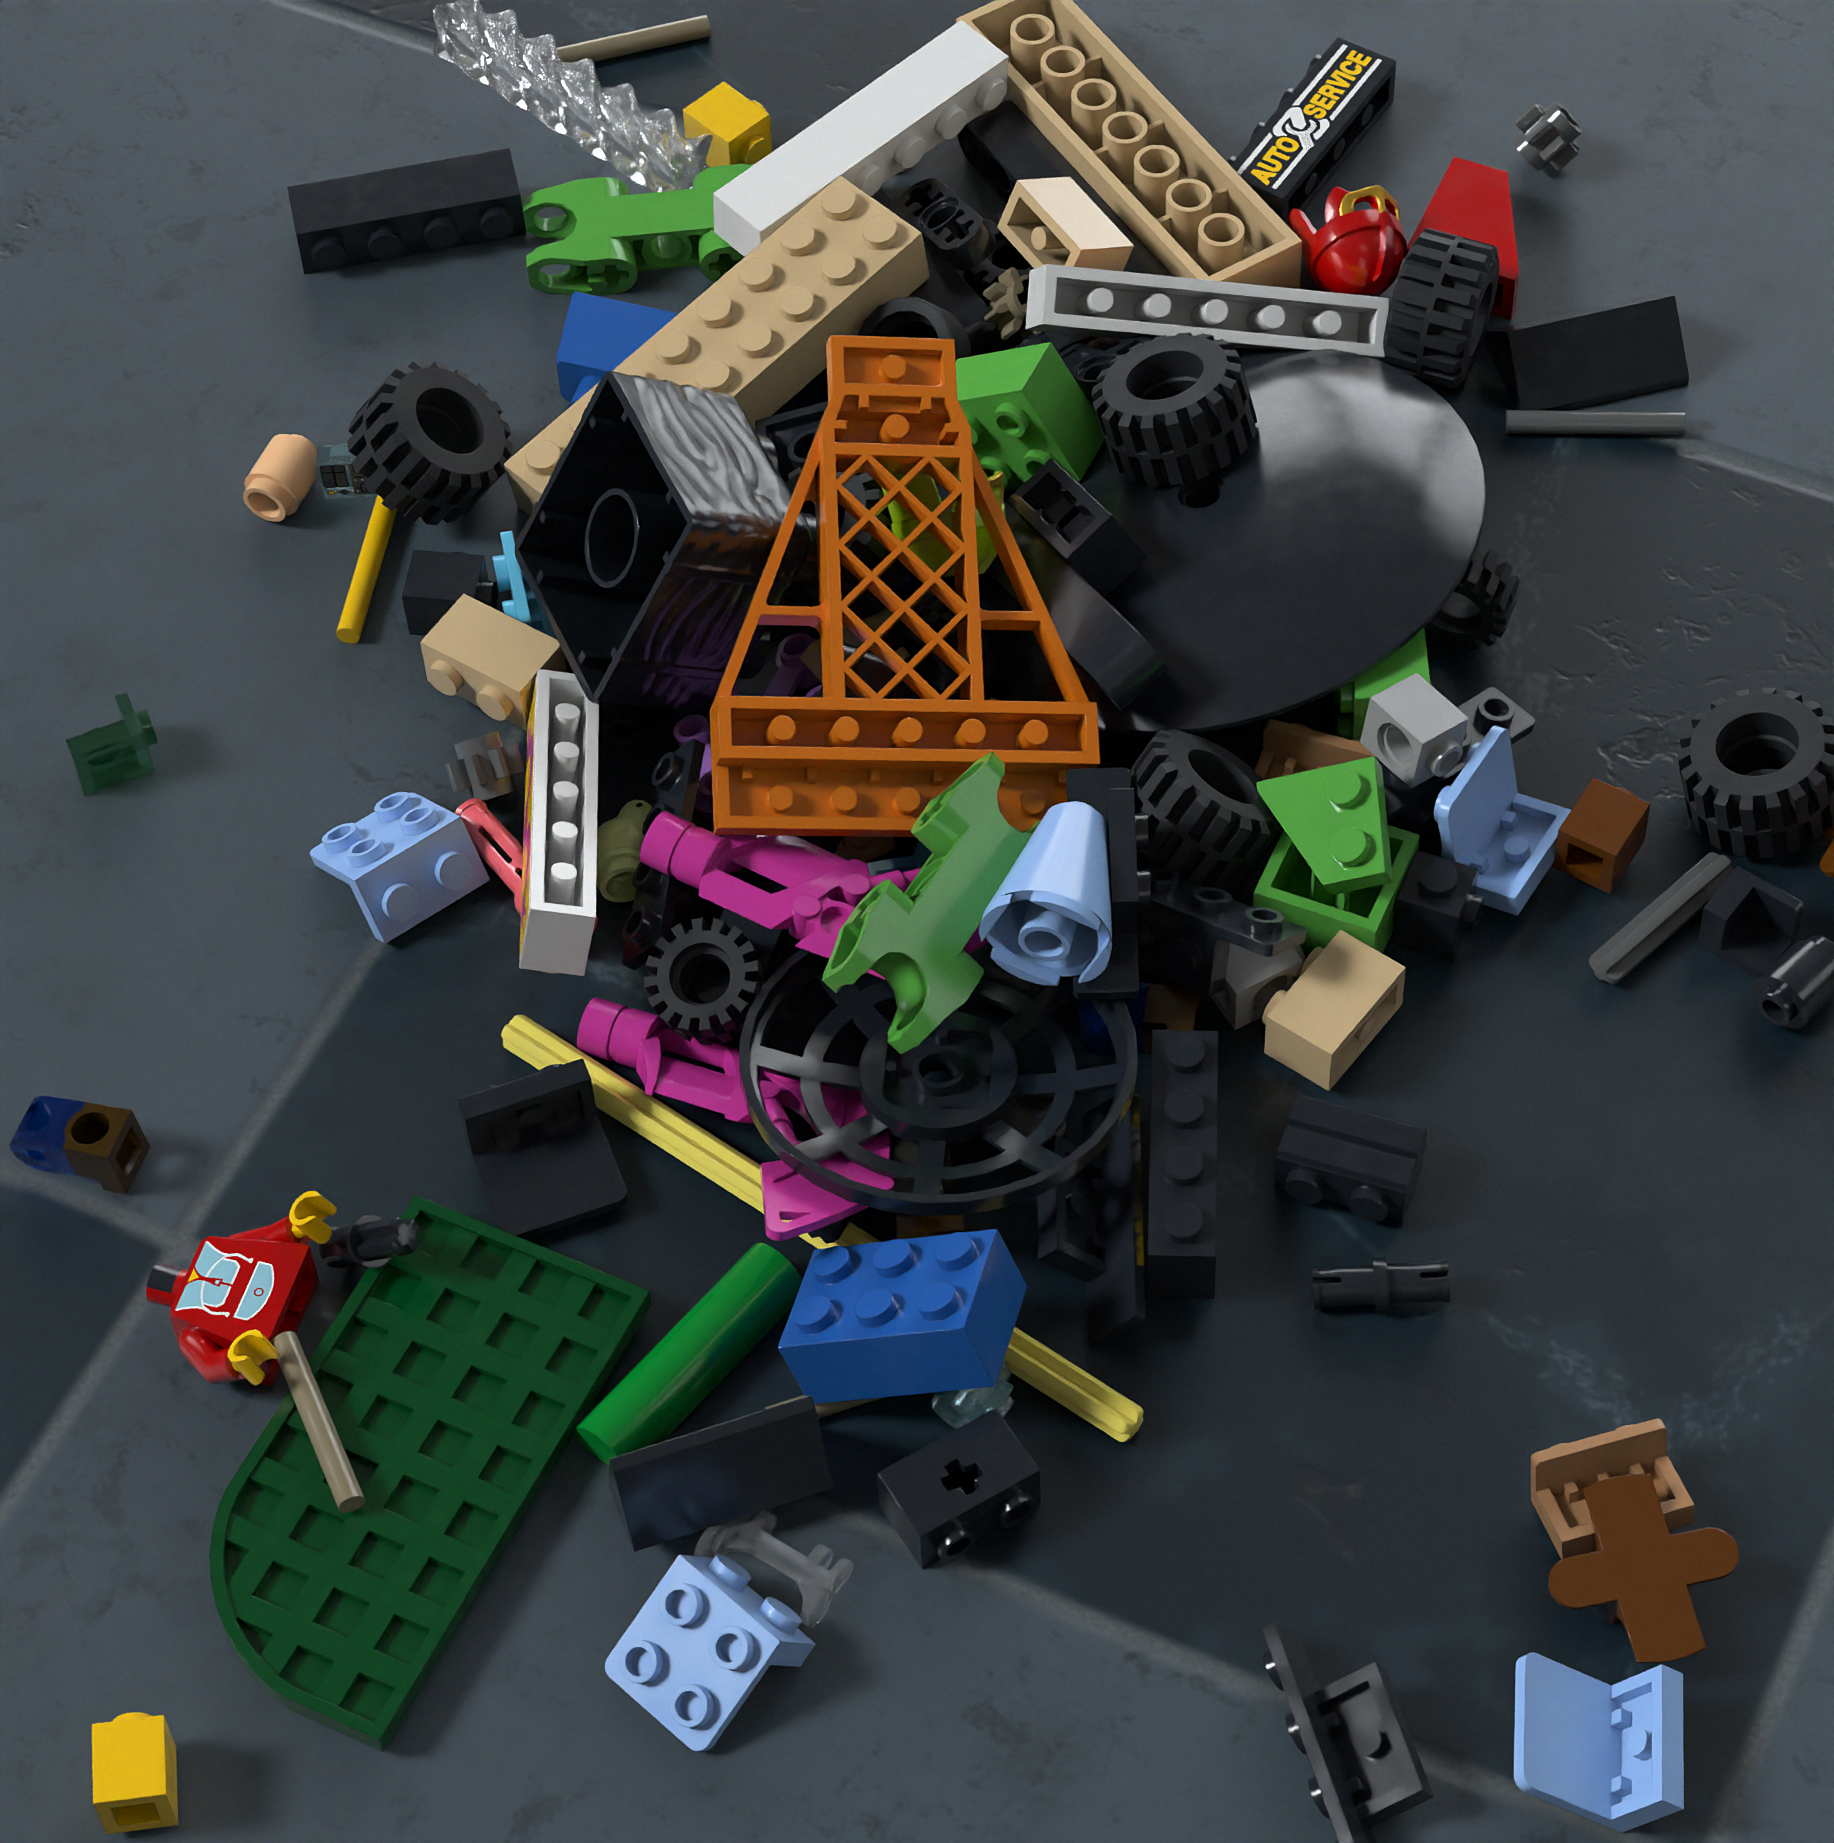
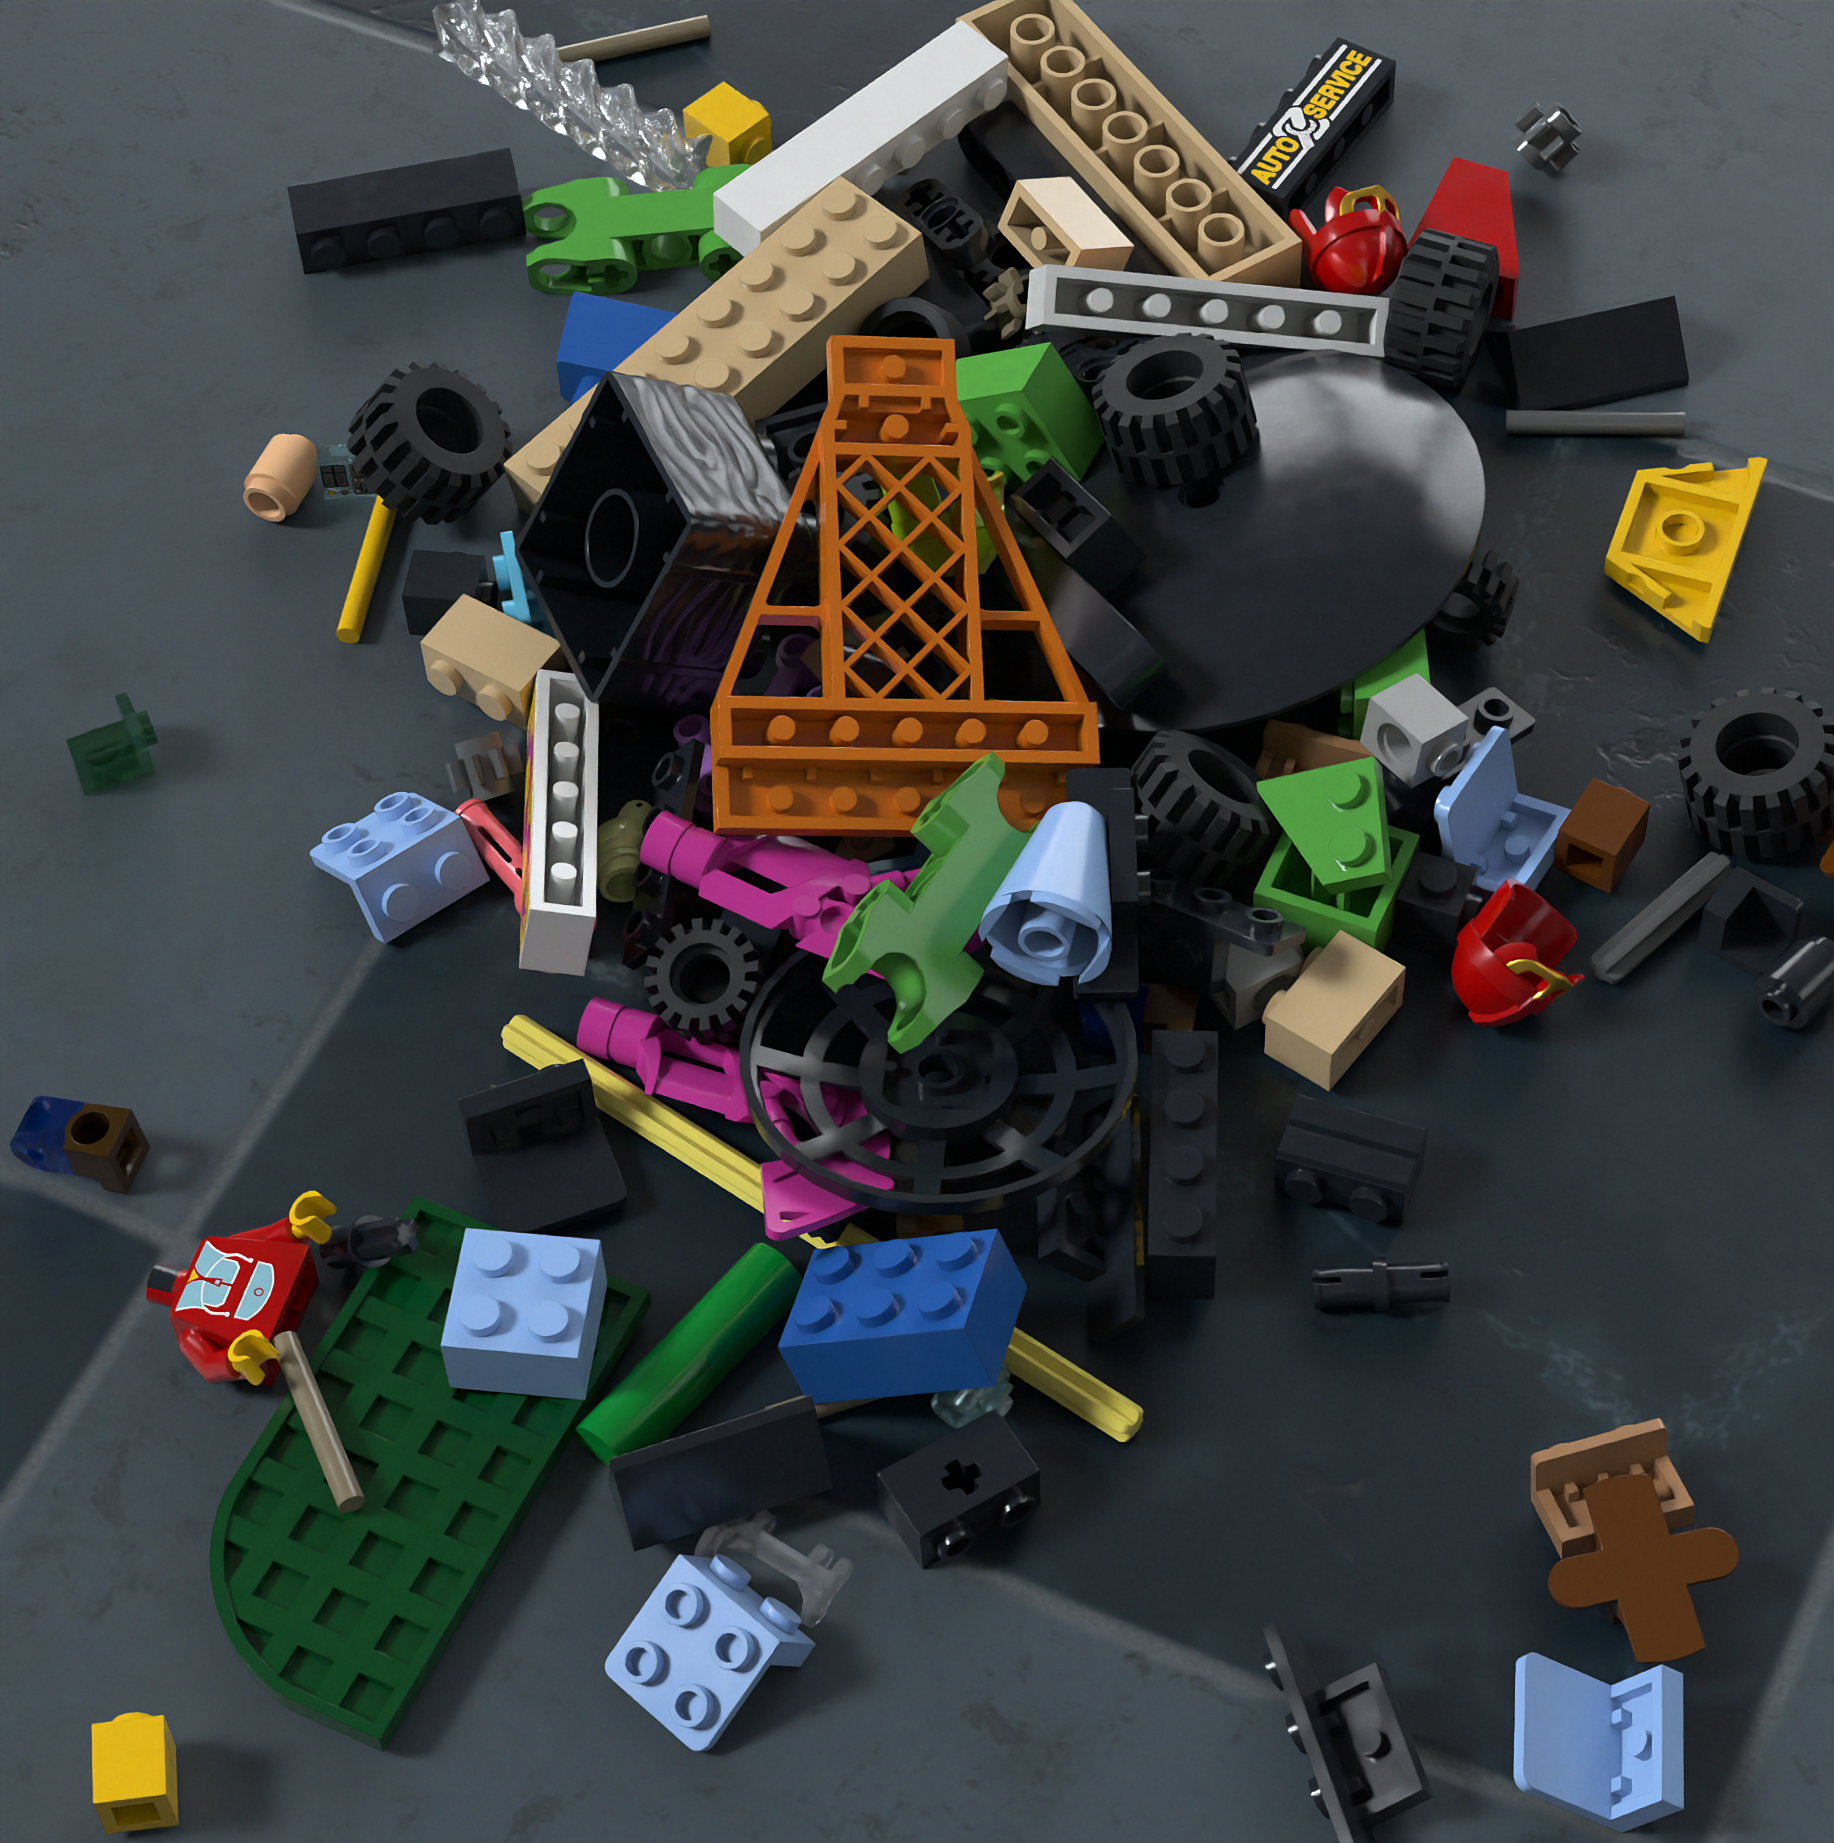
(524, 1313): none -> light blue brick
(1510, 956): none -> red helmet
(1684, 539): none -> yellow wing

